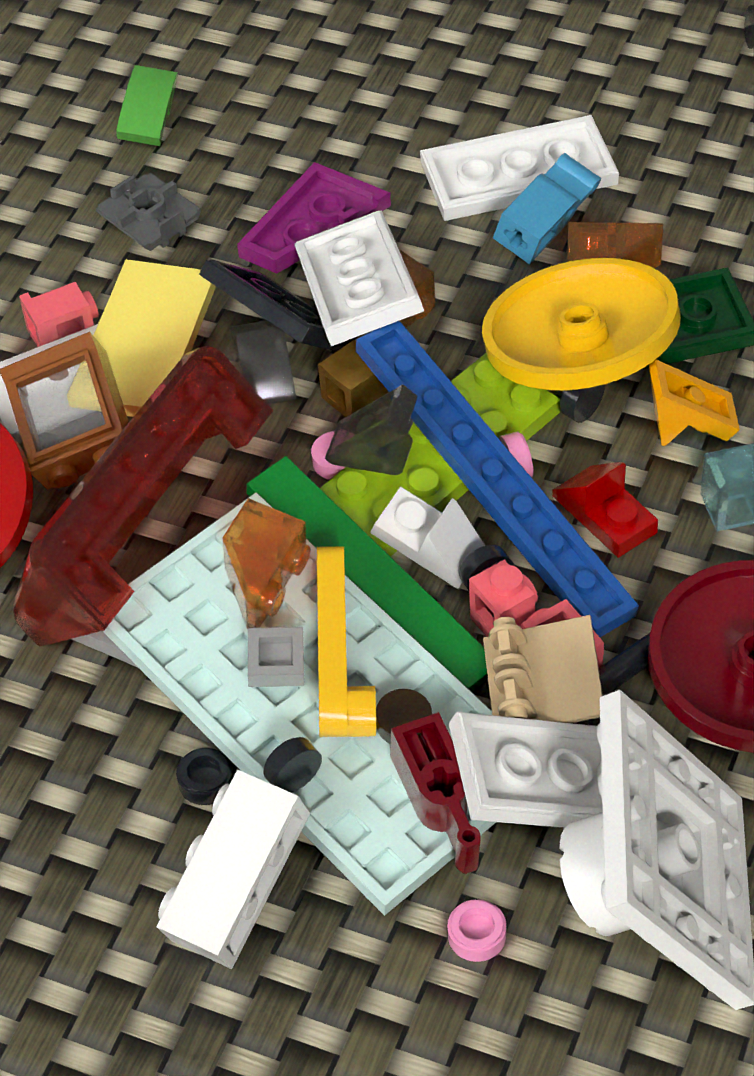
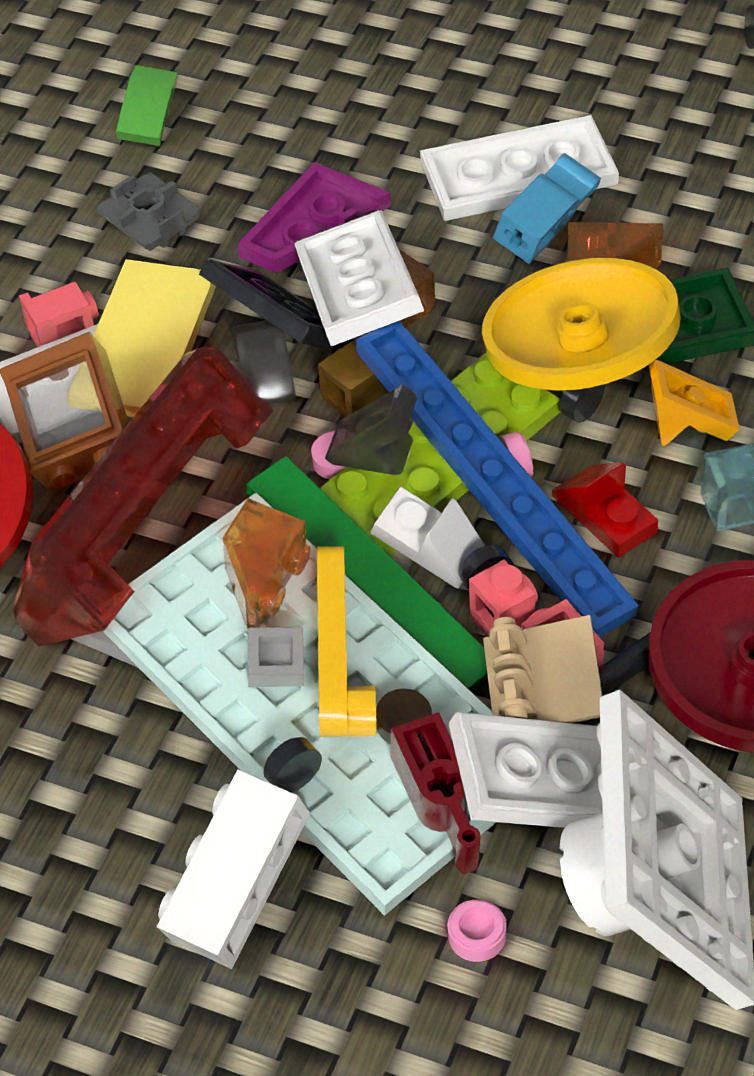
(203, 775): black tile -> none

